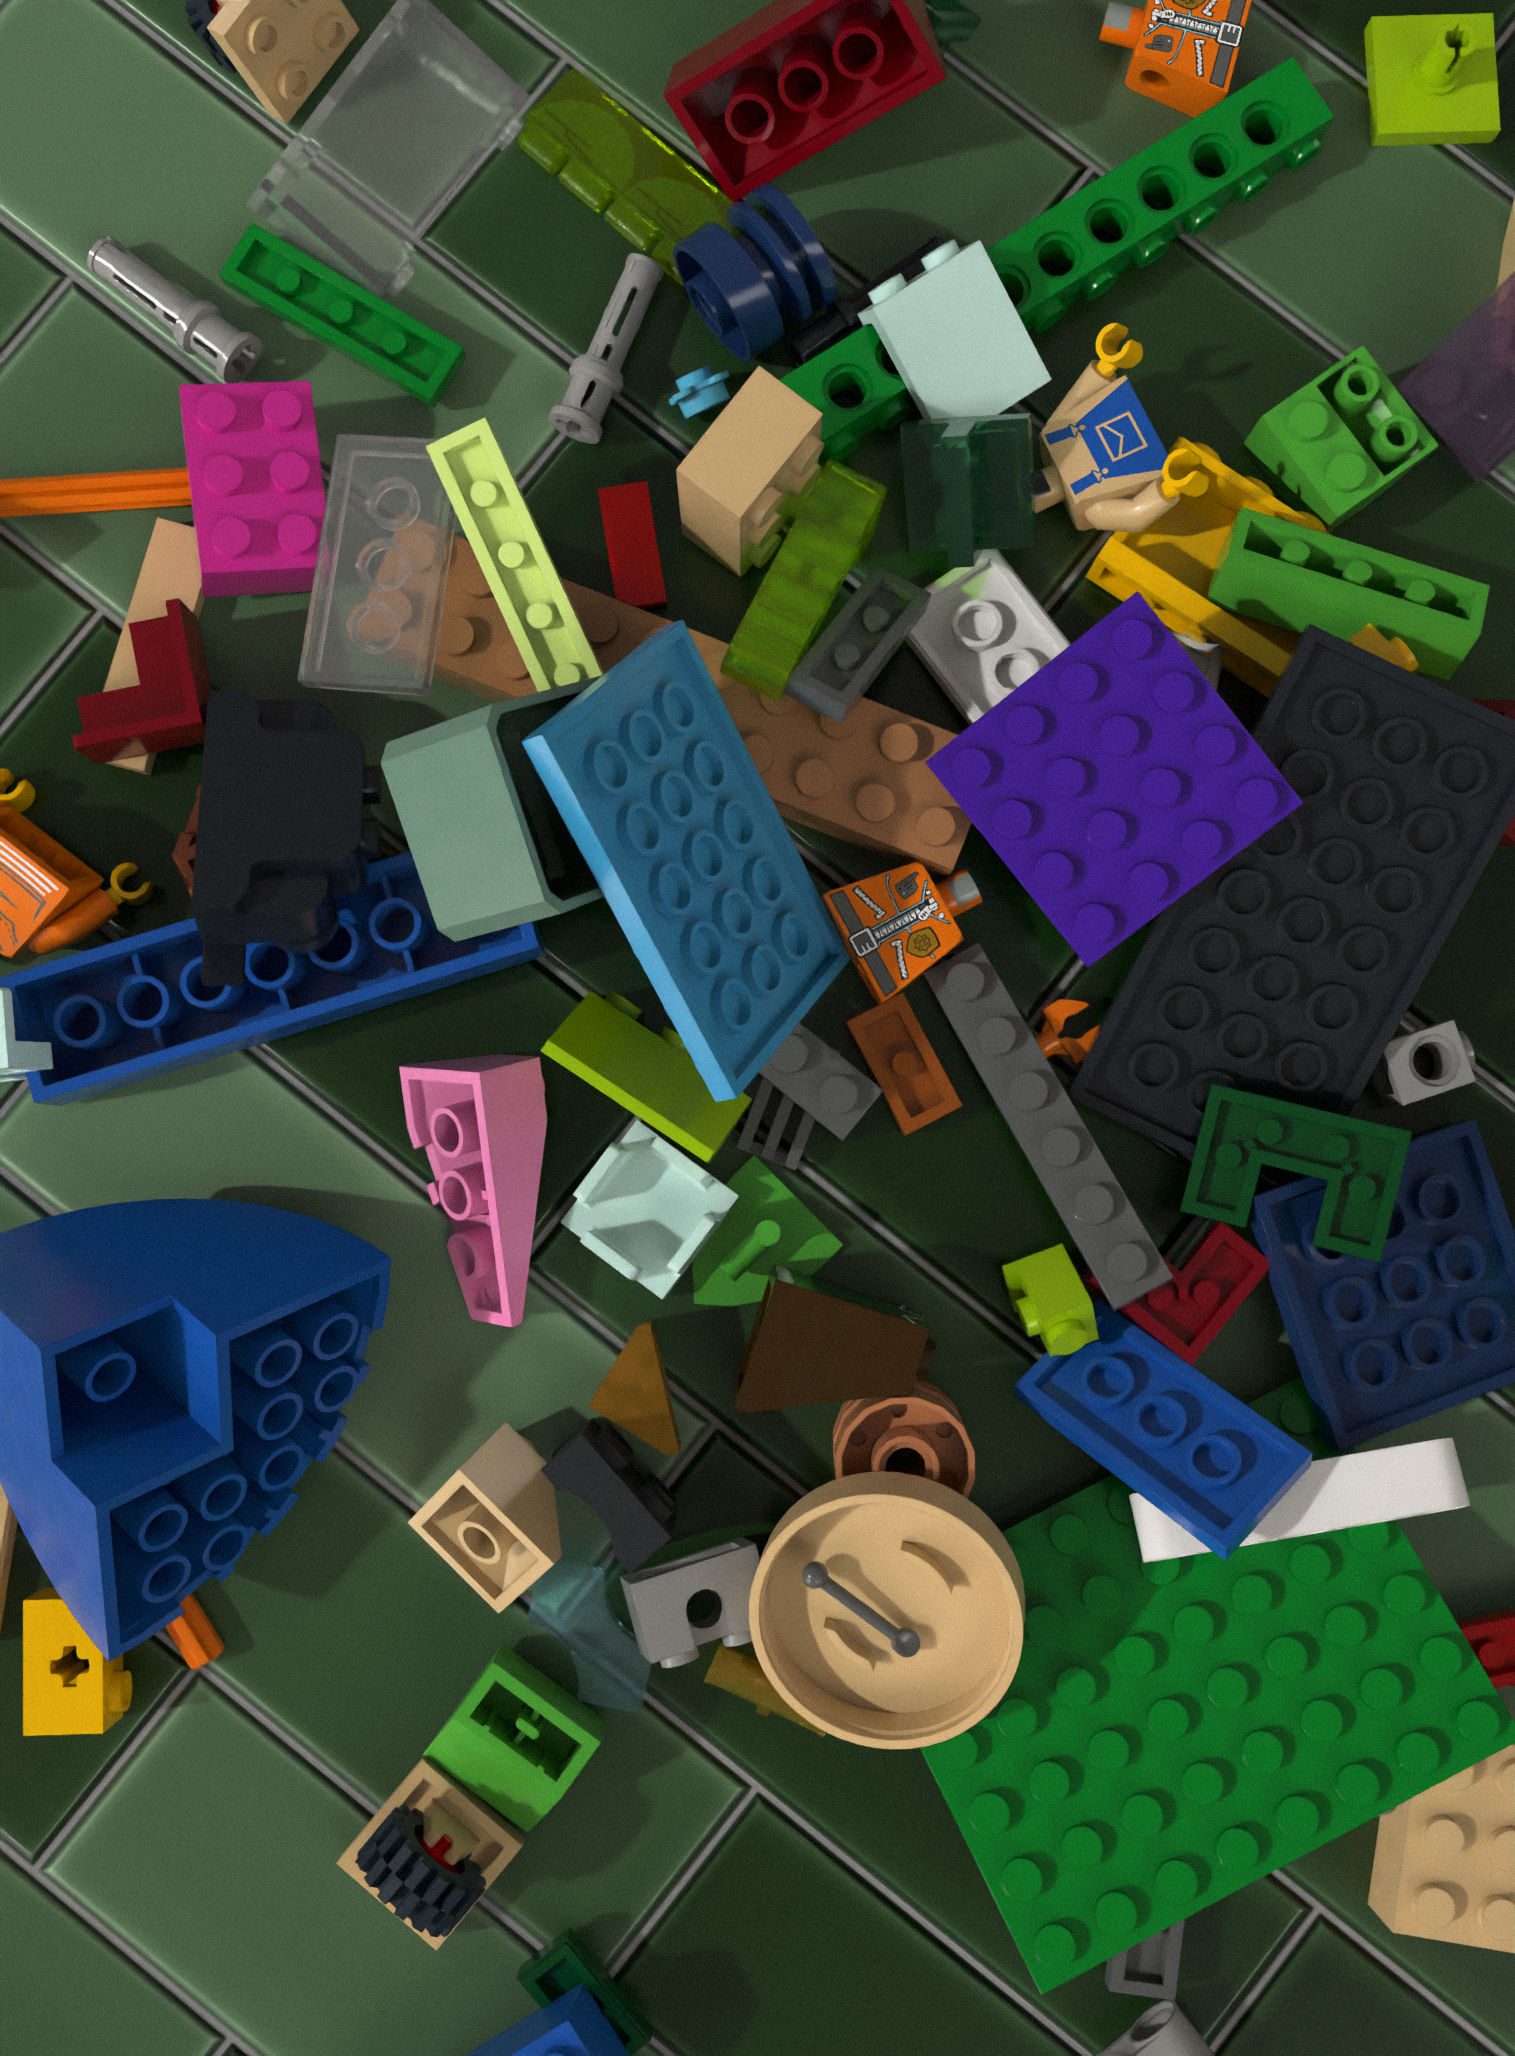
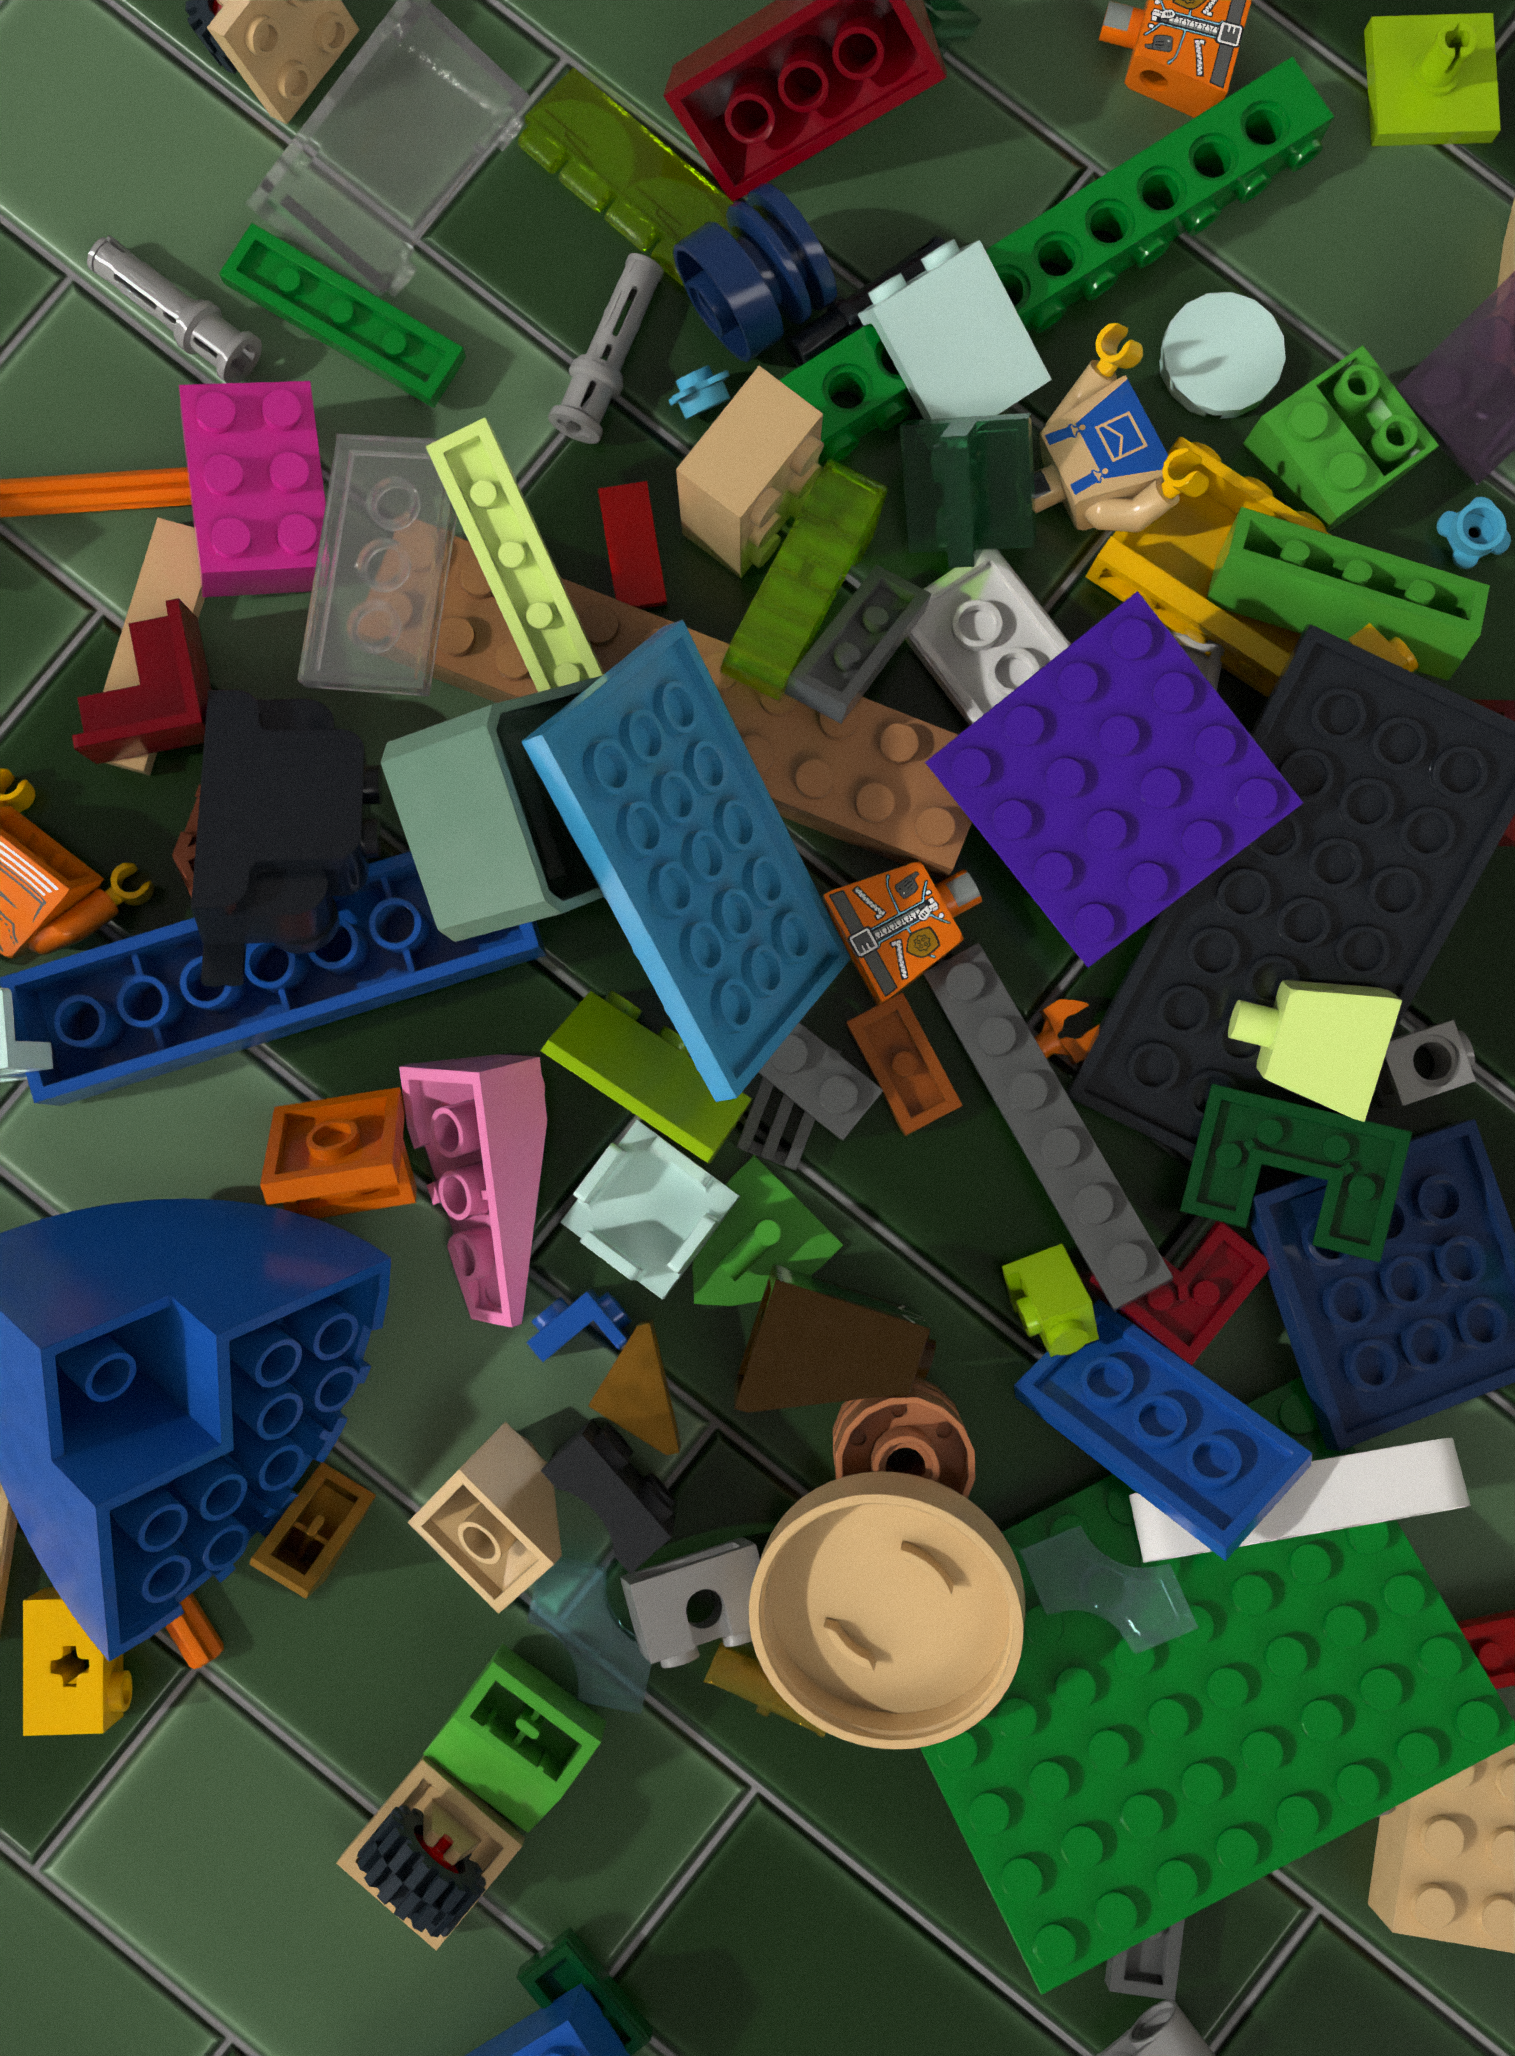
(313, 1531): none -> pearl gold slope
(339, 1155): none -> orange bracket
(562, 1322): none -> blue bracket
(903, 1640): dark grey hinge -> none
(1138, 1602): none -> clear light blue tile
(1222, 355): none -> light aqua tile
(1321, 1040): none -> yellowish green torso
(1488, 521): none -> medium azure plate

